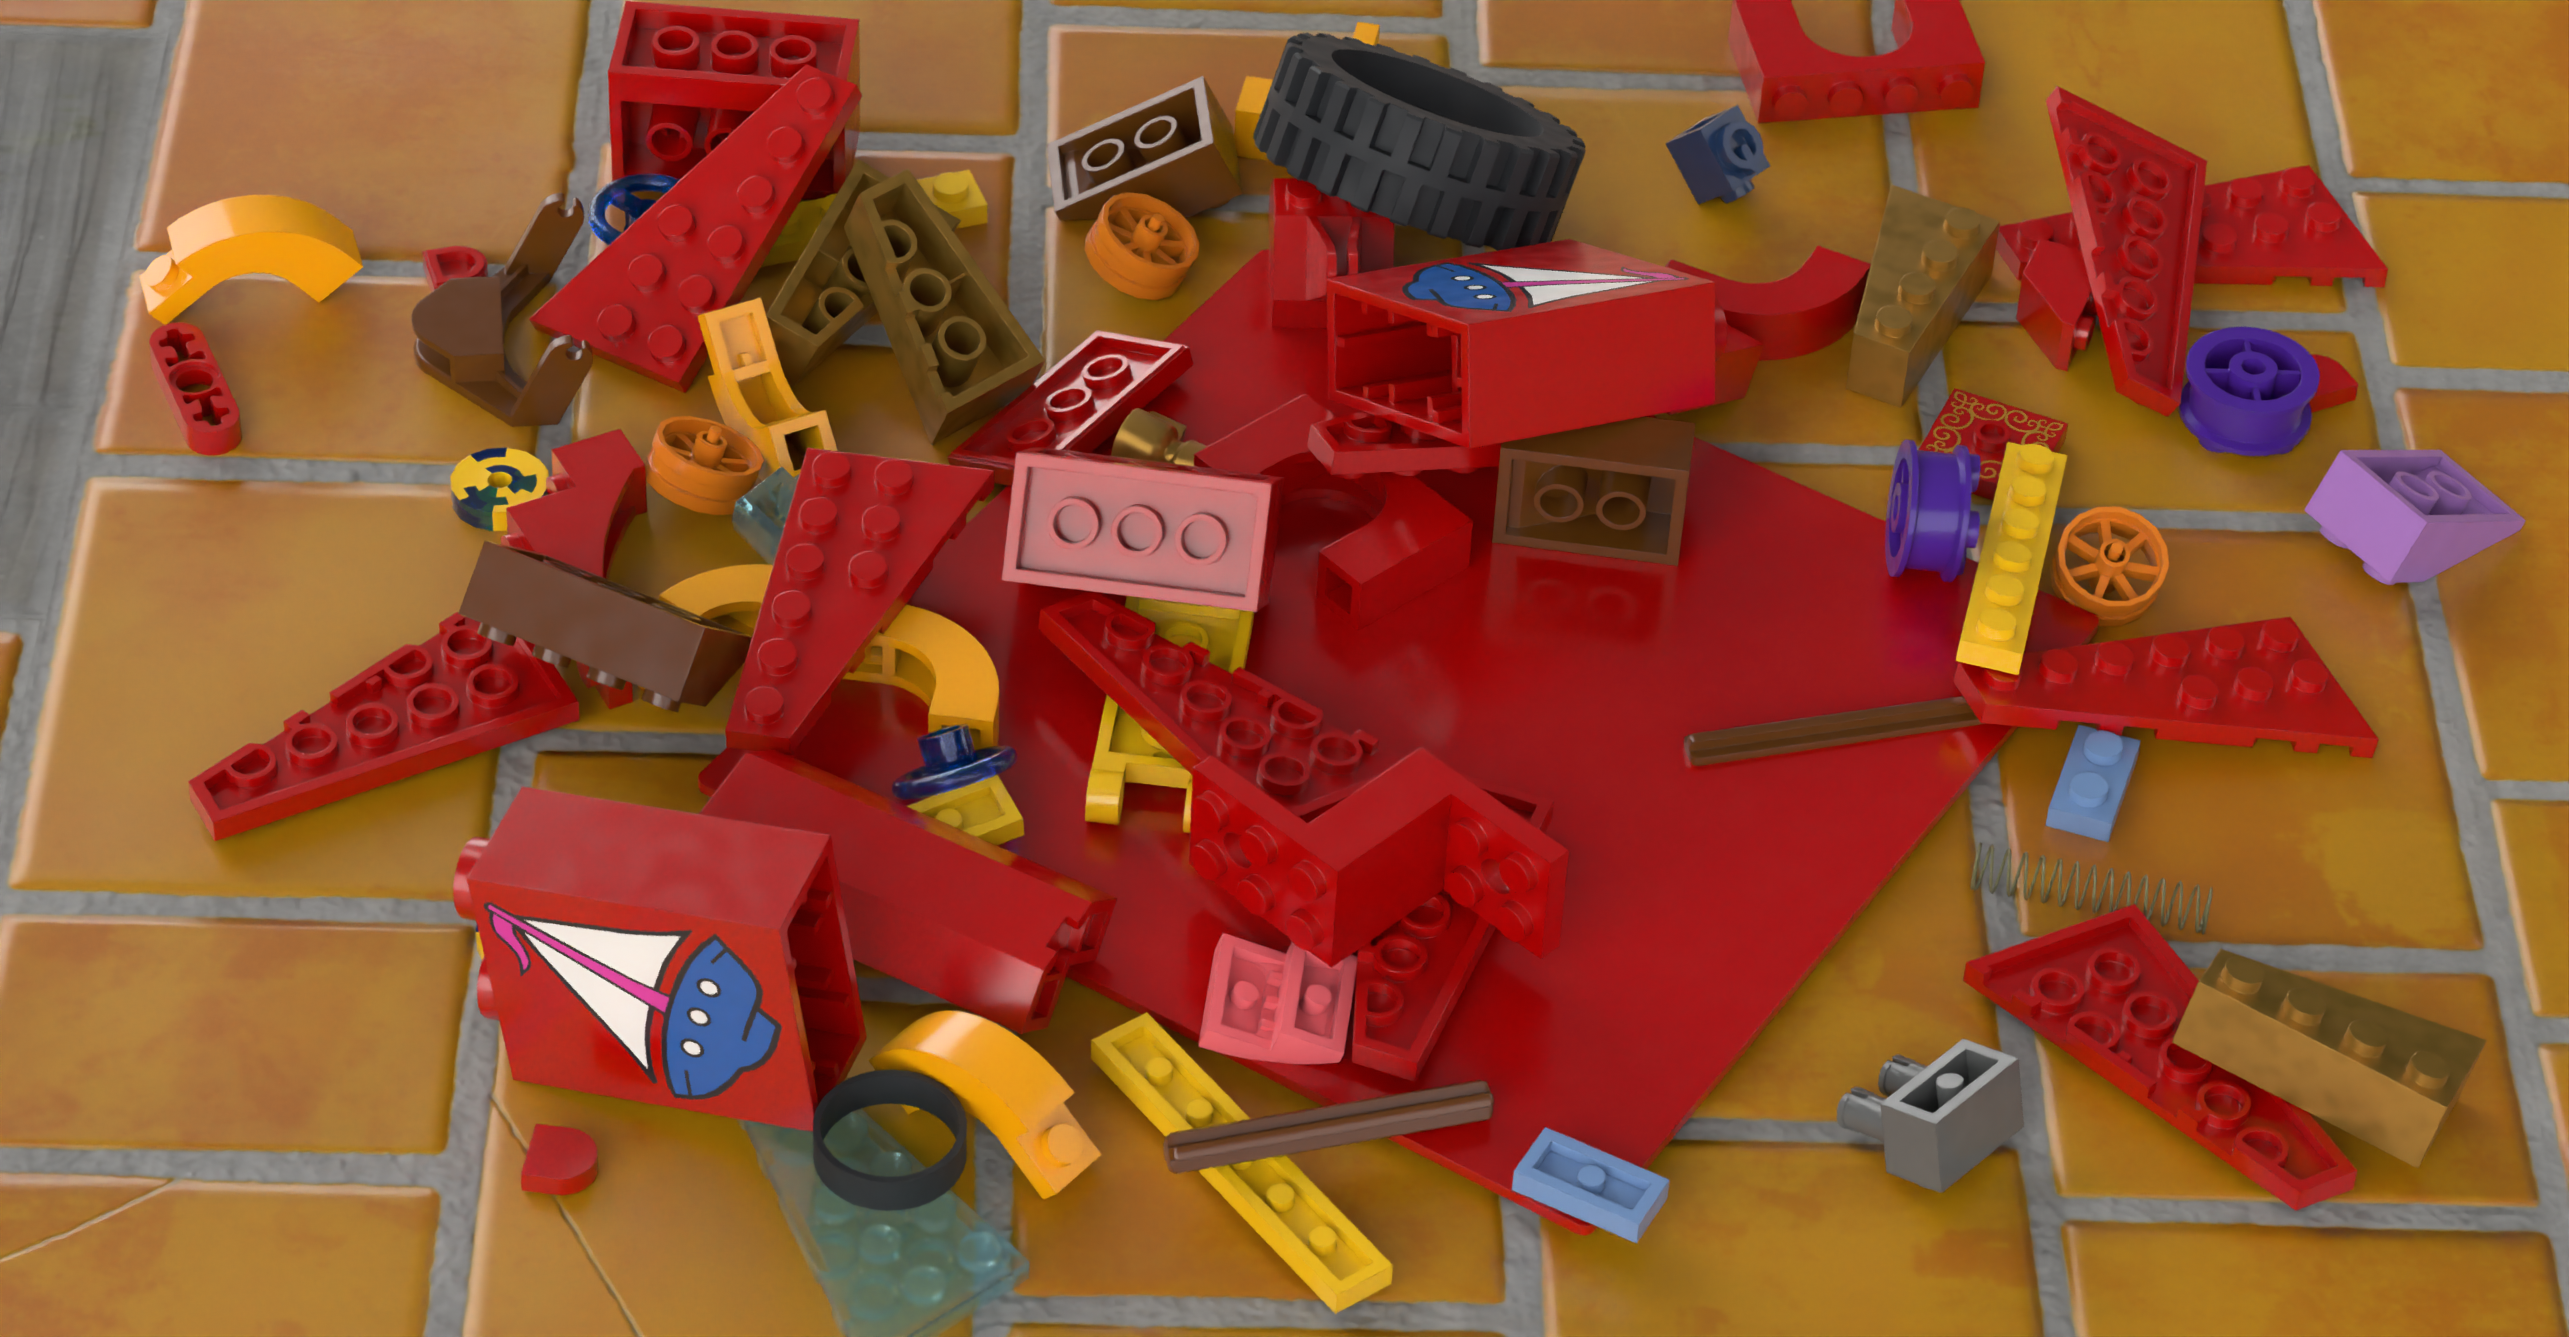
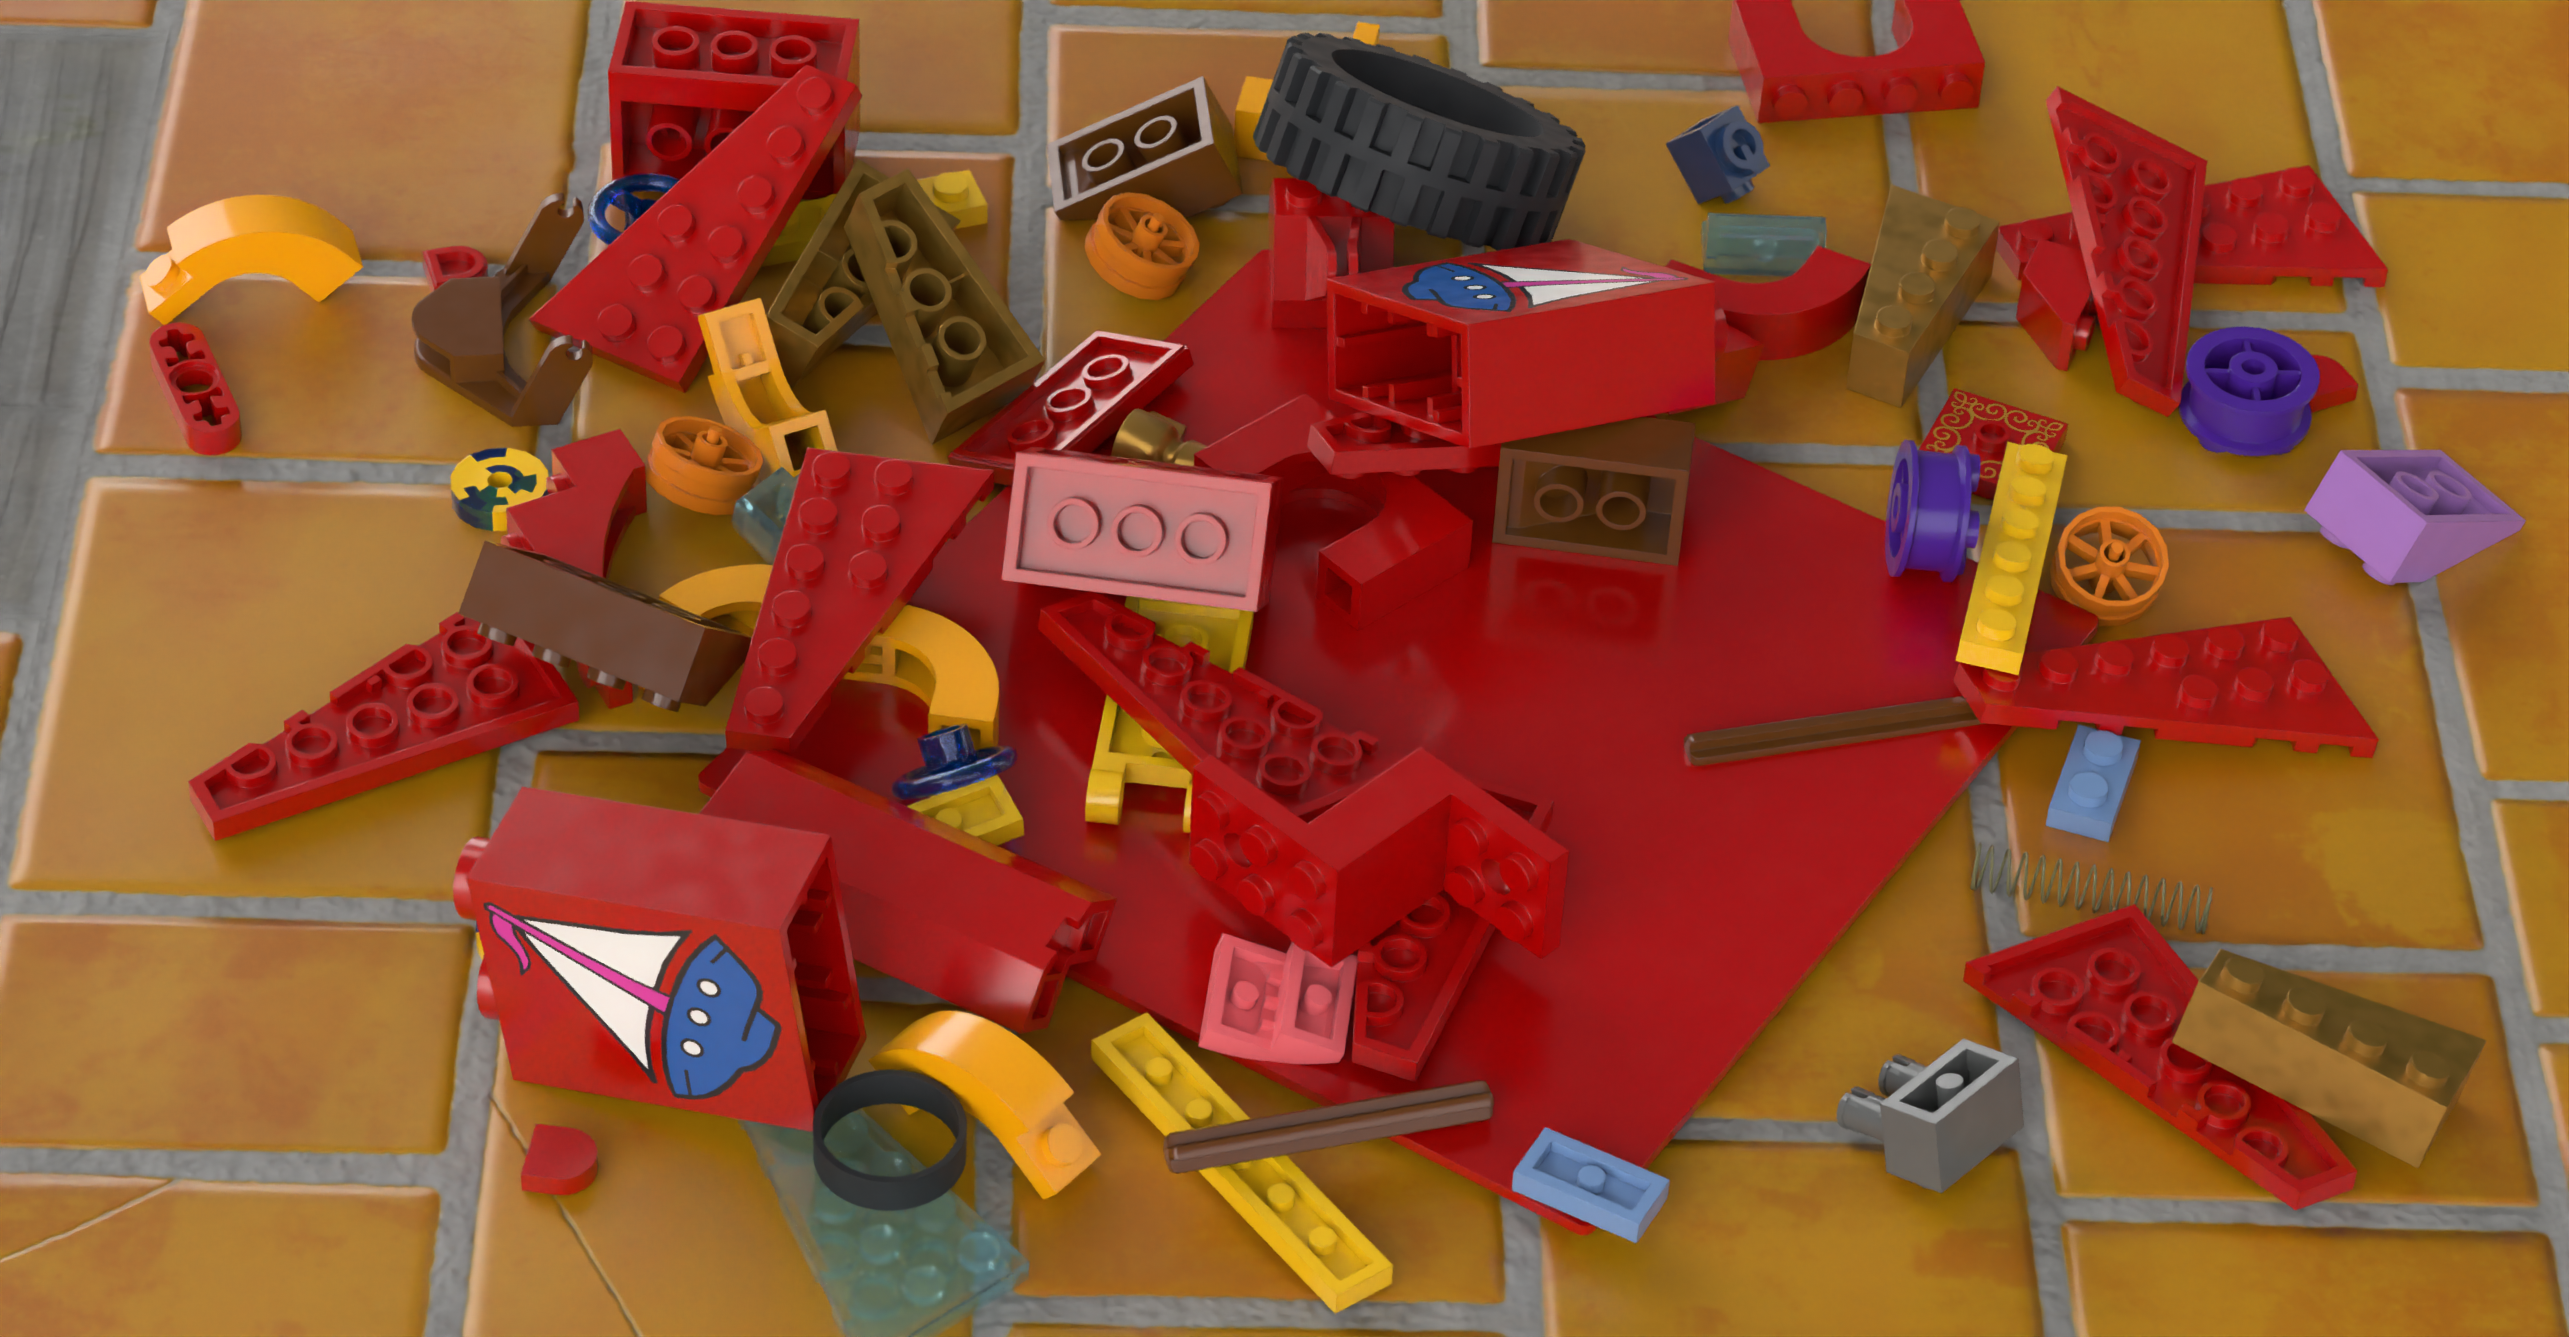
(1759, 243): none -> clear light blue panel

